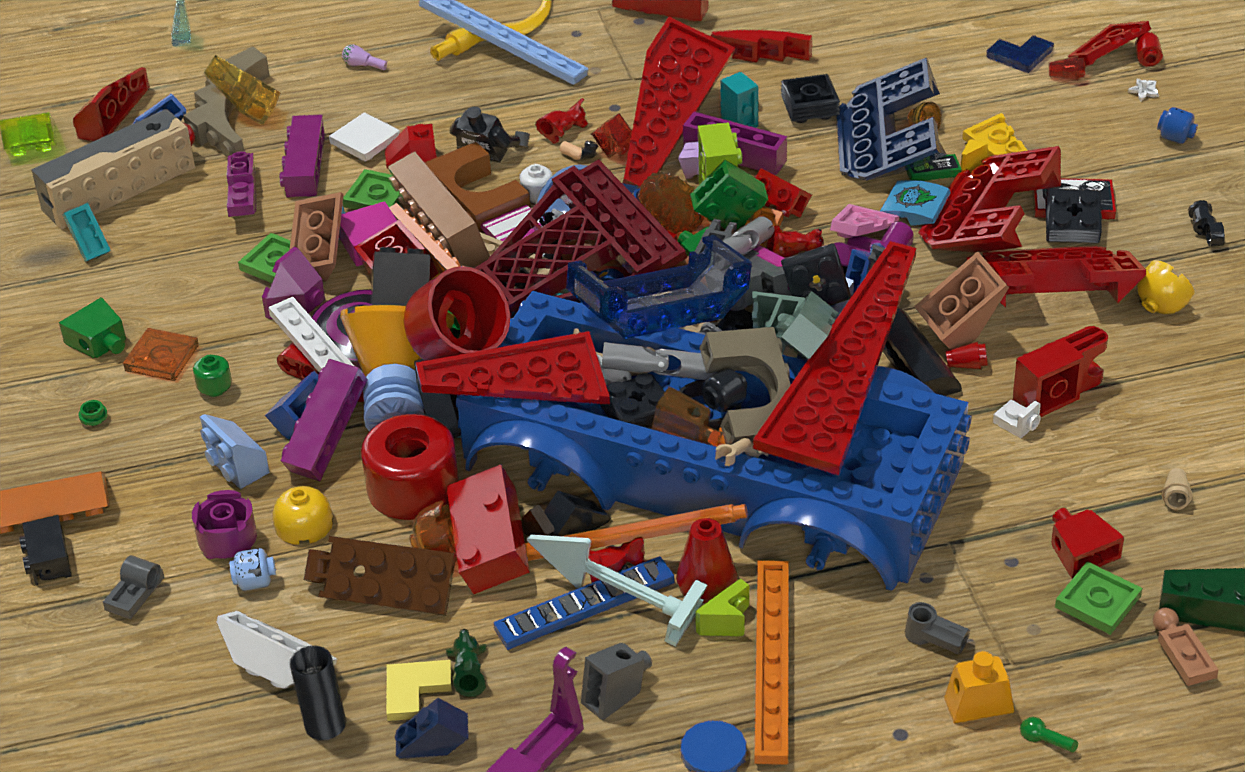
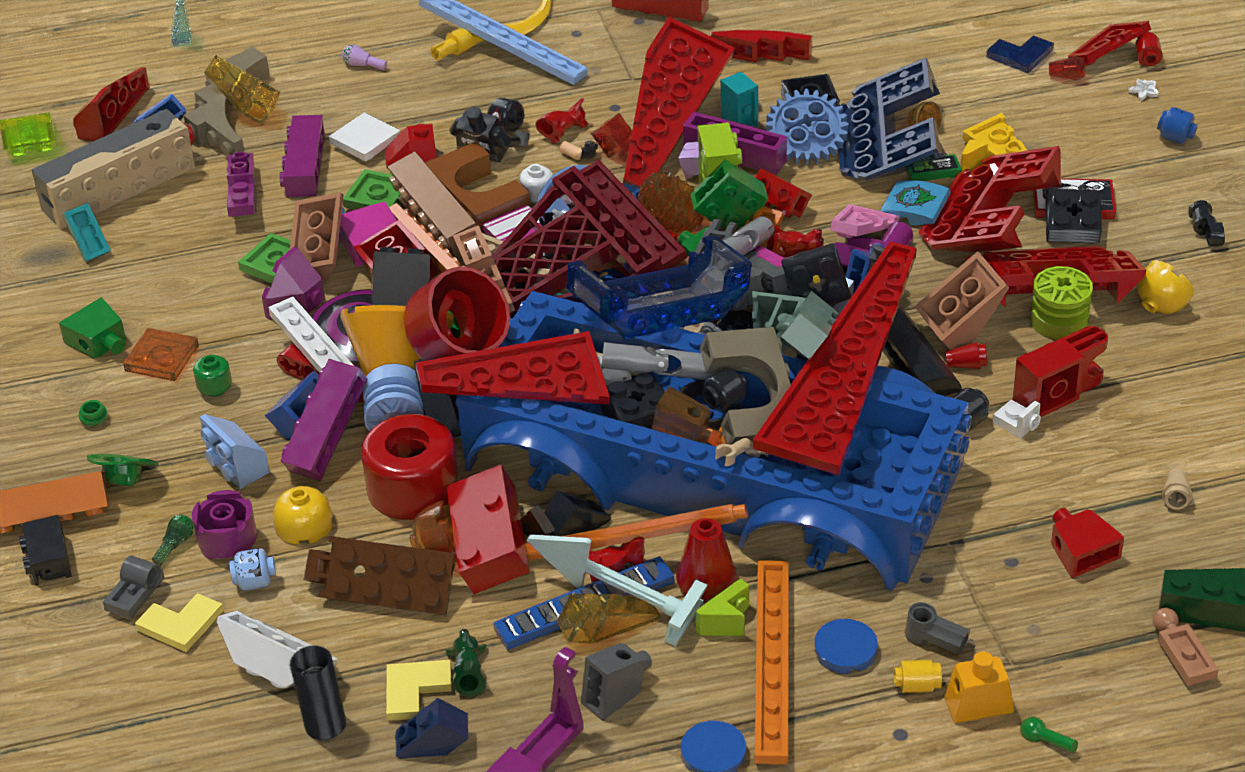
(121, 468): none -> green hat
(177, 531): none -> clear green piece
(181, 628): none -> light yellow tile
(478, 256): none -> nougat slope
(509, 113): none -> black head
(603, 616): none -> clear yellow slope
(808, 126): none -> medium blue gear
(845, 645): none -> blue tile
(917, 676): none -> yellow brick
(977, 404): none -> black head
(1060, 302): none -> lime wheel
(1098, 598): bright green plate -> none

